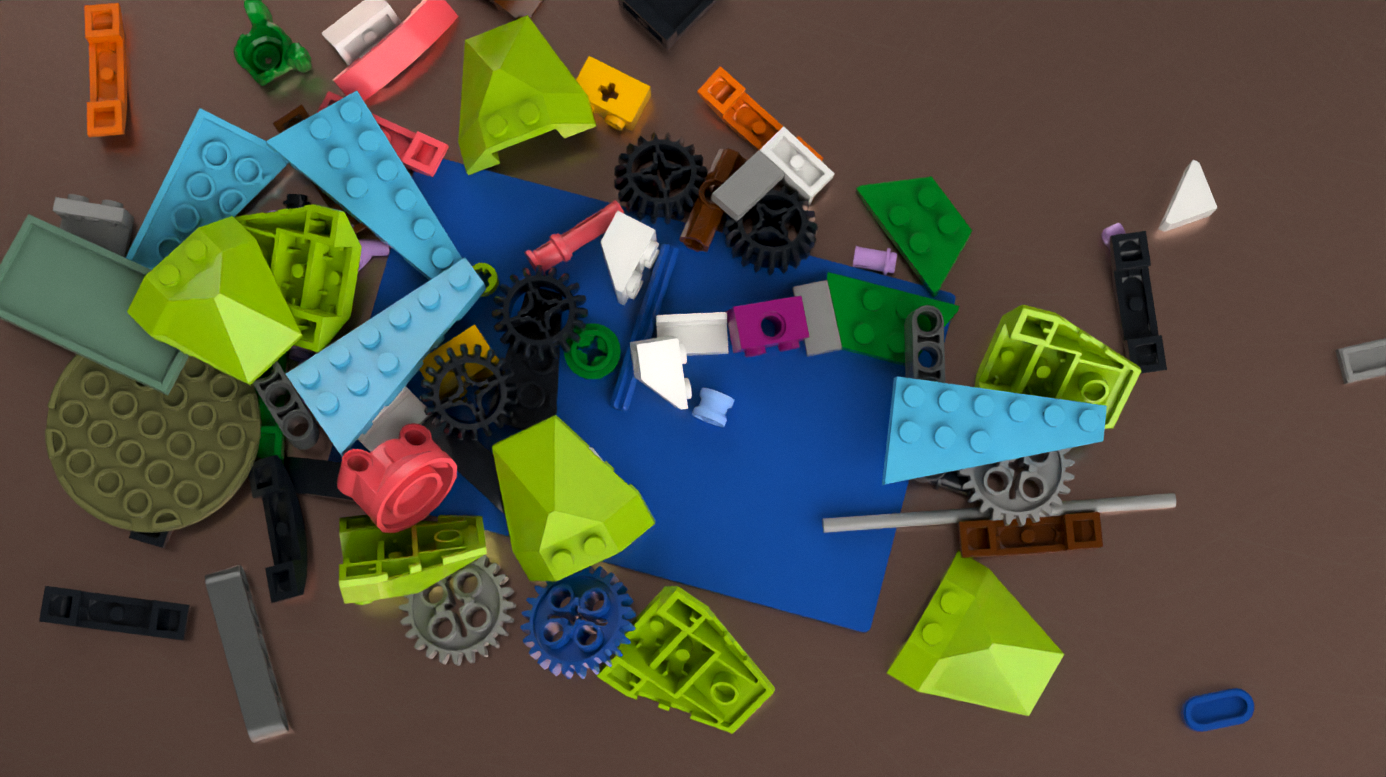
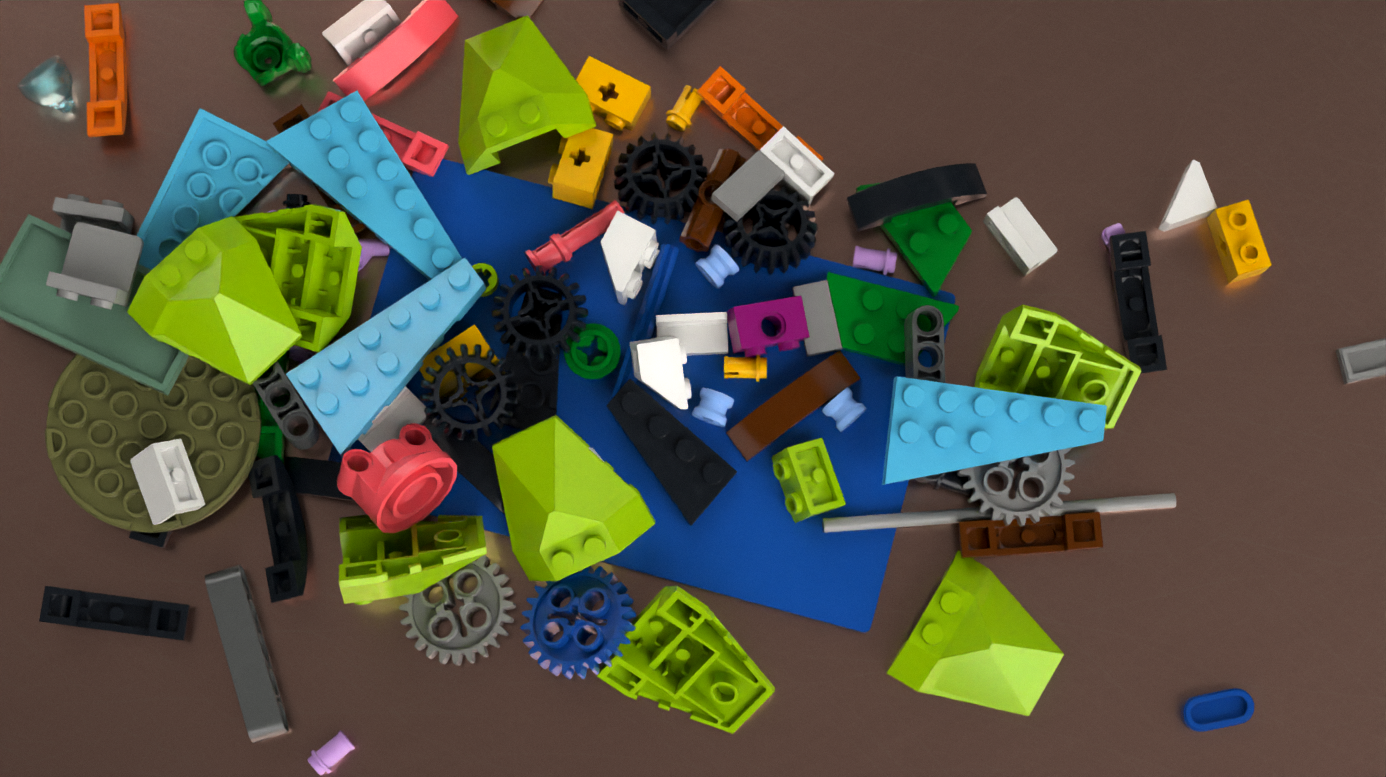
(49, 85): none -> clear light blue helmet
(98, 266): none -> light grey bracket
(166, 480): none -> white panel
(330, 753): none -> lavender pin
(582, 183): none -> yellow brick
(677, 457): none -> black wing
(683, 110): none -> yellow pin
(717, 266): none -> light blue wheel
(745, 367): none -> yellow pin
(792, 405): none -> reddish brown slope
(807, 480): none -> lime bracket
(844, 409): none -> light blue wheel
(915, 192): none -> black slope
(1020, 235): none -> white panel
(1238, 241): none -> yellow brick

